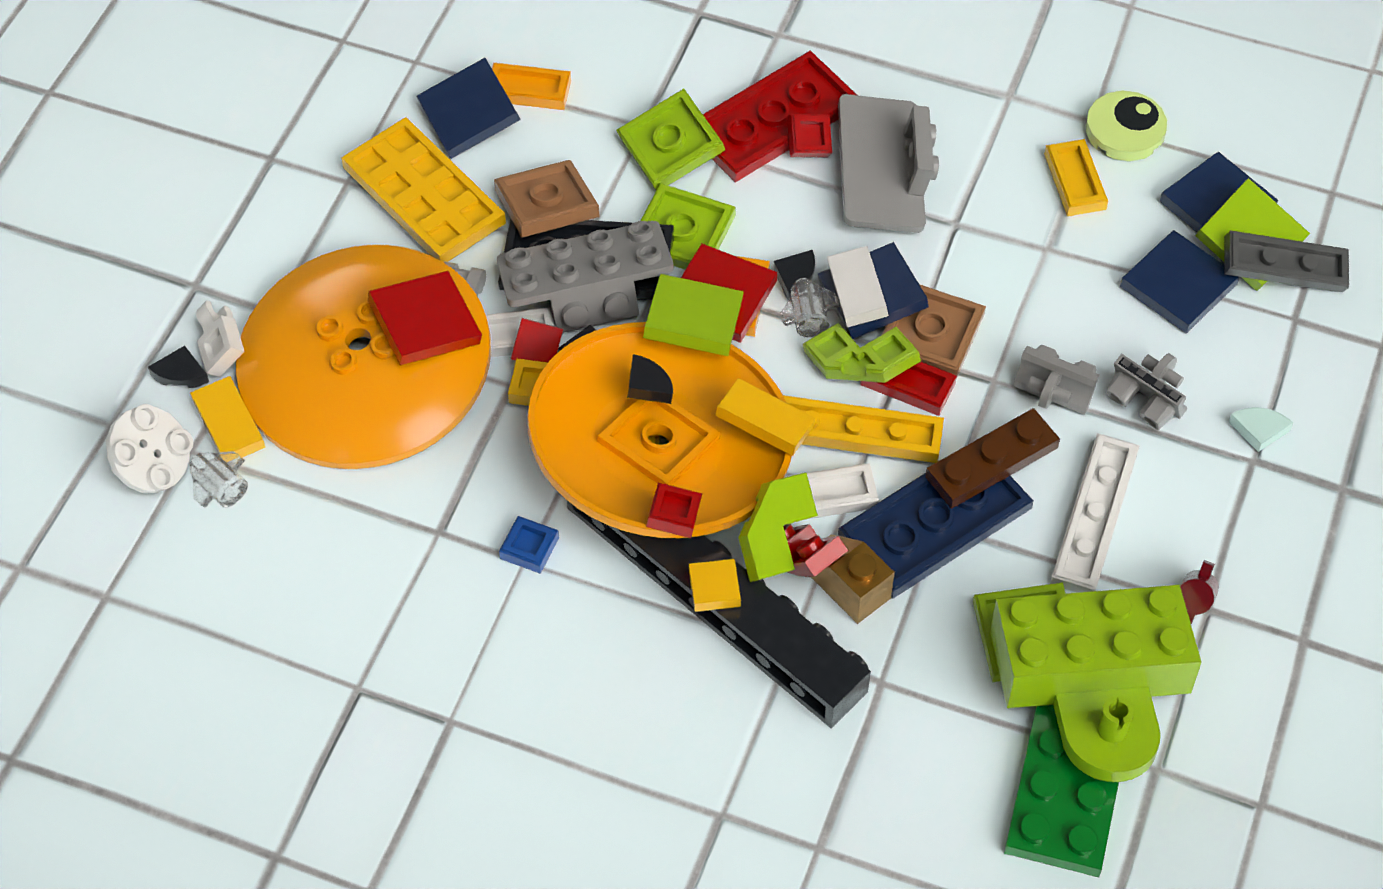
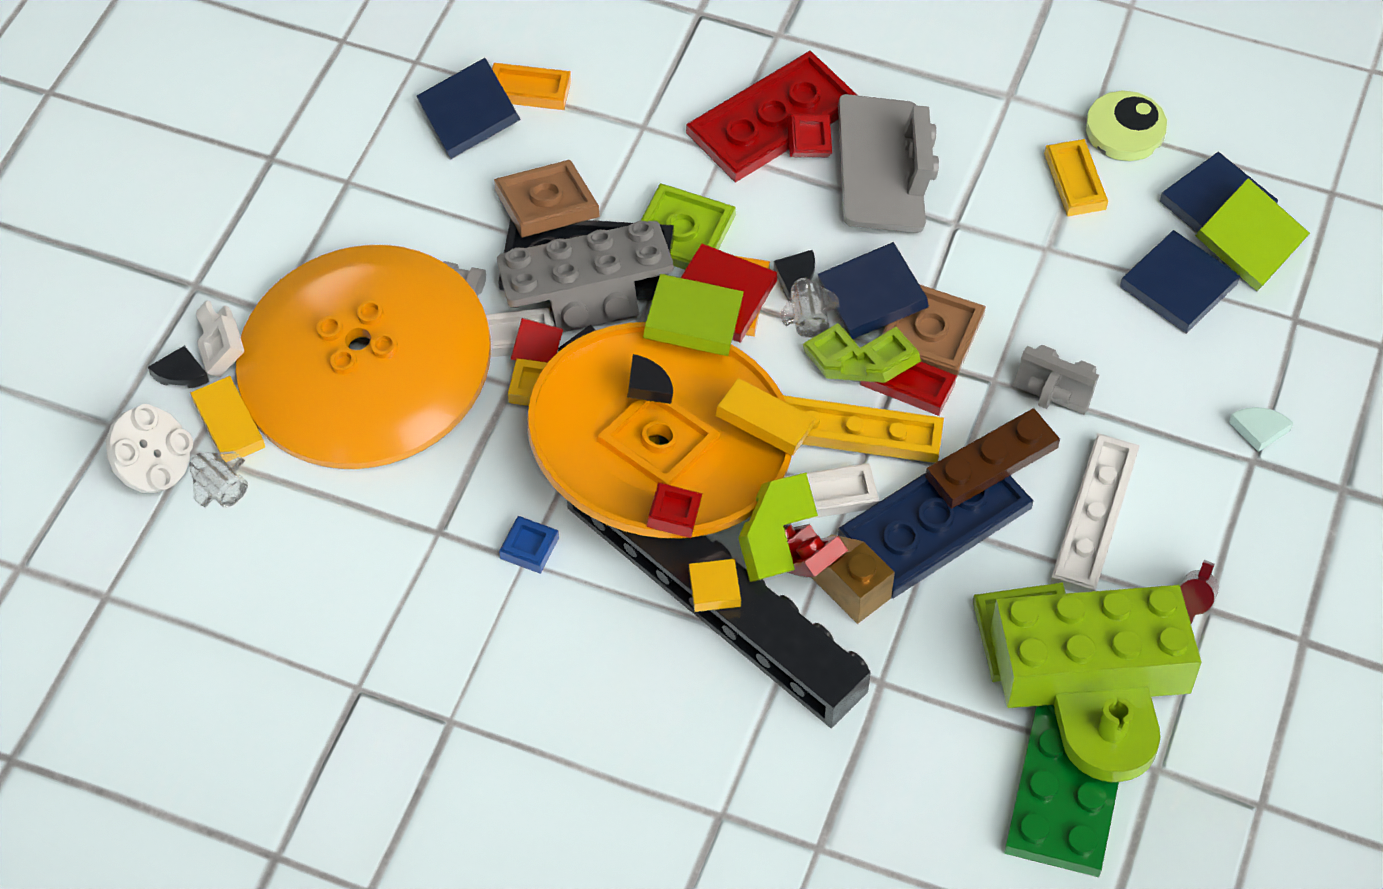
(423, 190): yellow plate -> none
(424, 317): red tile -> none
(670, 139): lime tile -> none
(857, 286): white tile -> none
(1163, 399): light grey hips -> none
(1286, 261): dark grey tile -> none

